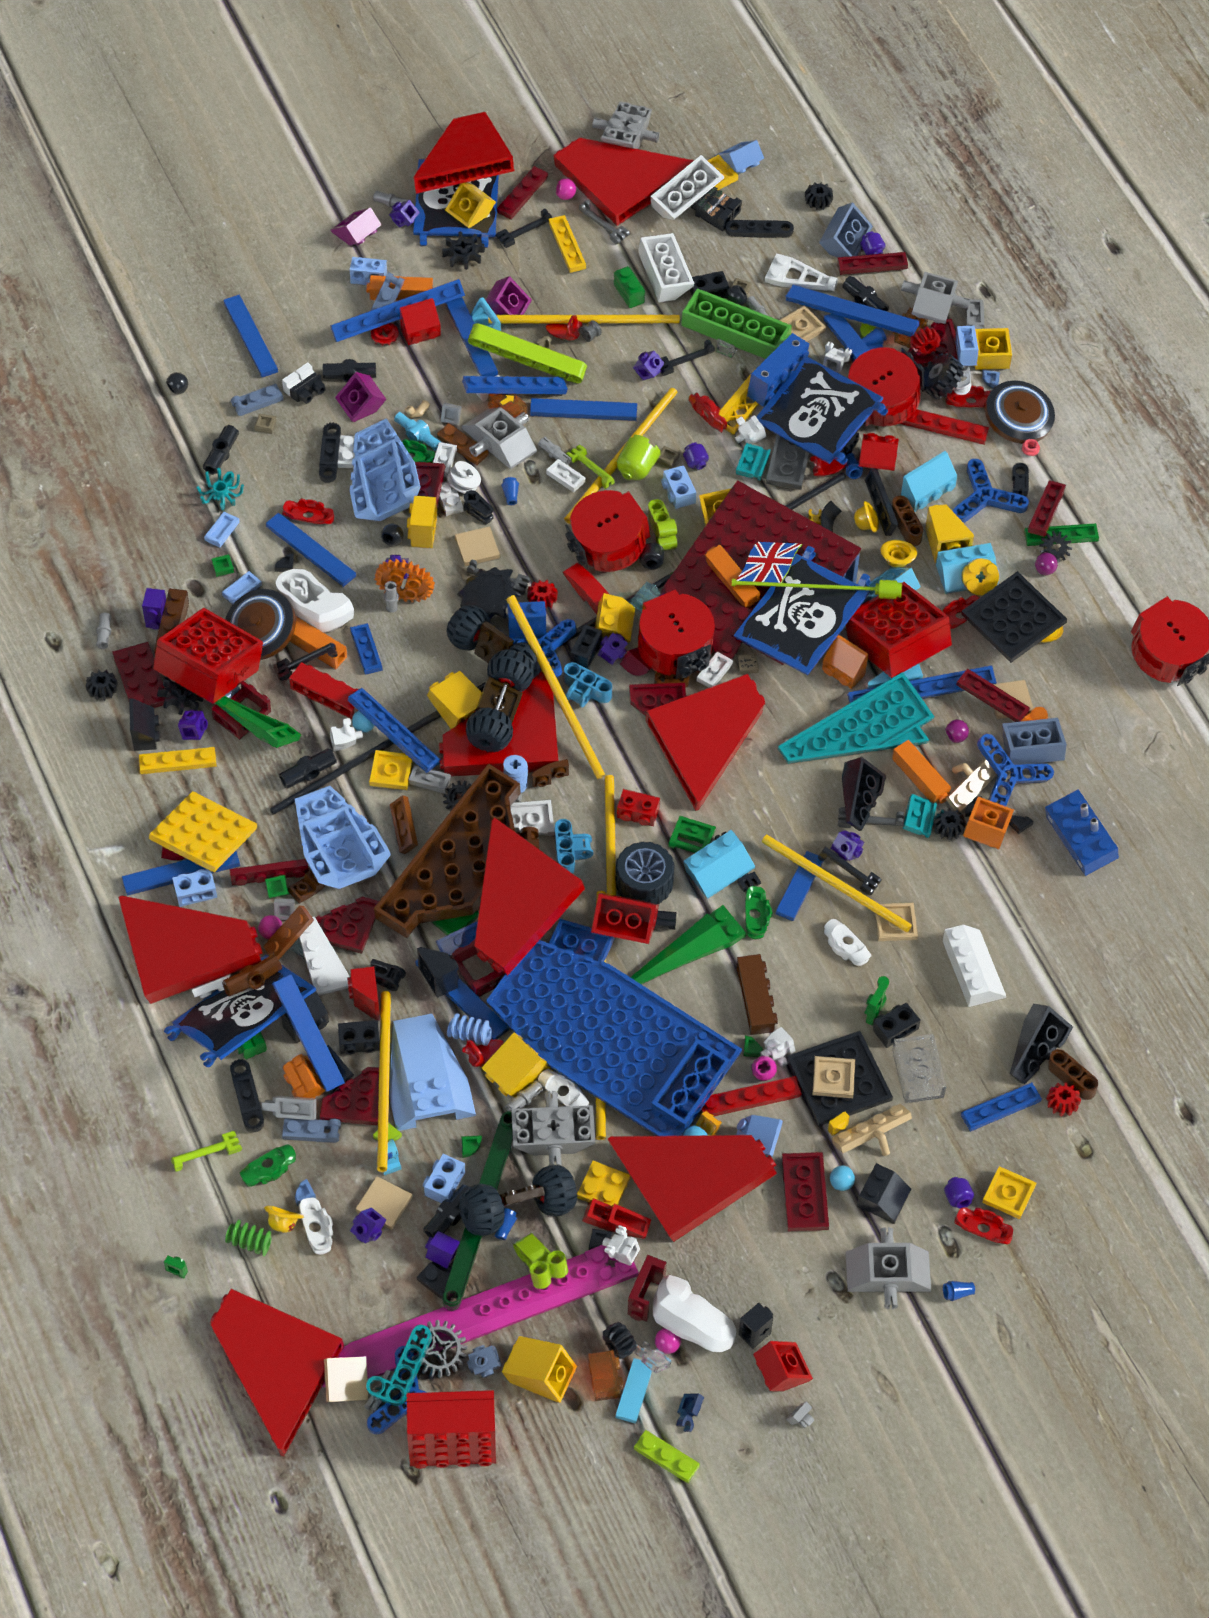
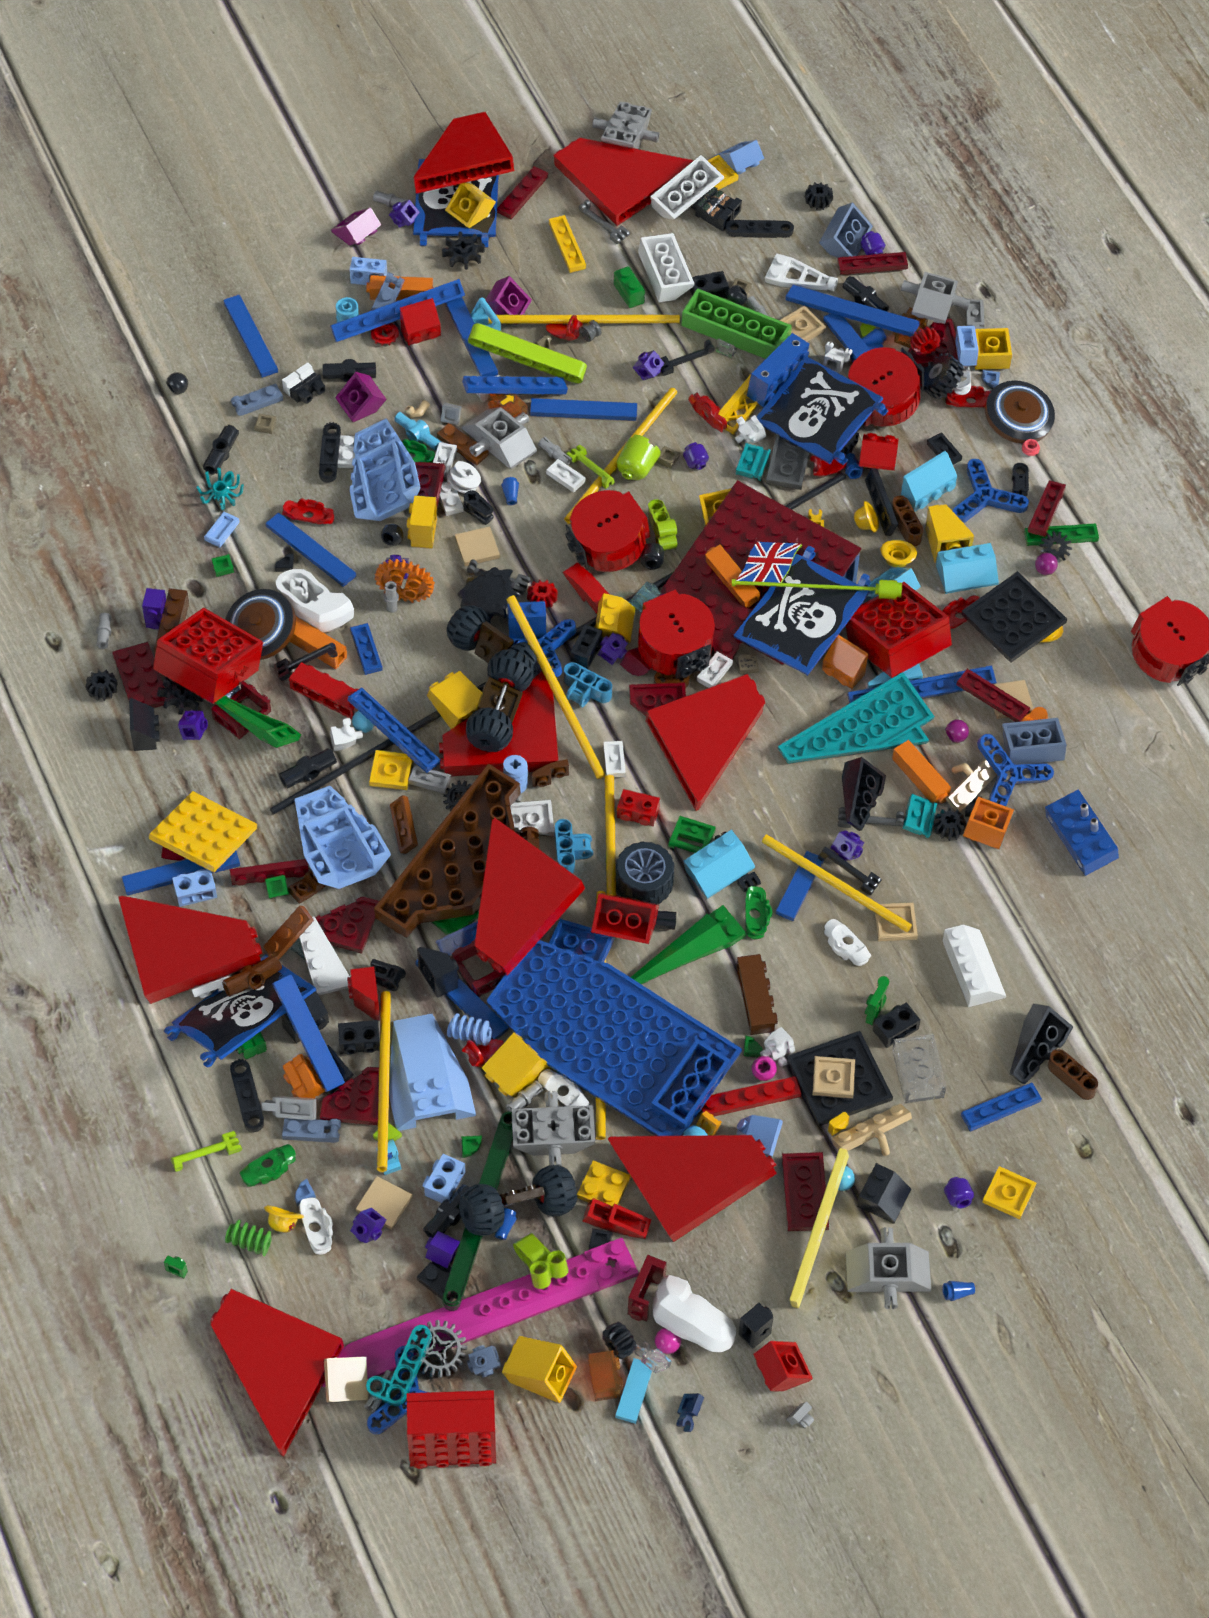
(177, 760): yellow plate -> none
(243, 585): light blue tile -> none
(268, 926): dark pink piece -> none
(284, 908): light grey tile -> none
(346, 309): none -> medium azure wheel
(507, 238): black hinge -> none
(565, 189): dark pink piece -> none
(614, 758): none -> white plate
(622, 1247): white piece -> none
(666, 1456): lime plate -> none
(679, 487): light blue brick -> none
(819, 1228): none -> light yellow tile
(829, 515): black piece -> none
(940, 443): none -> black plate
(948, 426): red plate -> none
(974, 568): yellow plate -> none
(998, 1231): red piece -> none
(1020, 823): black tile -> none
(1056, 1096): red gear -> none

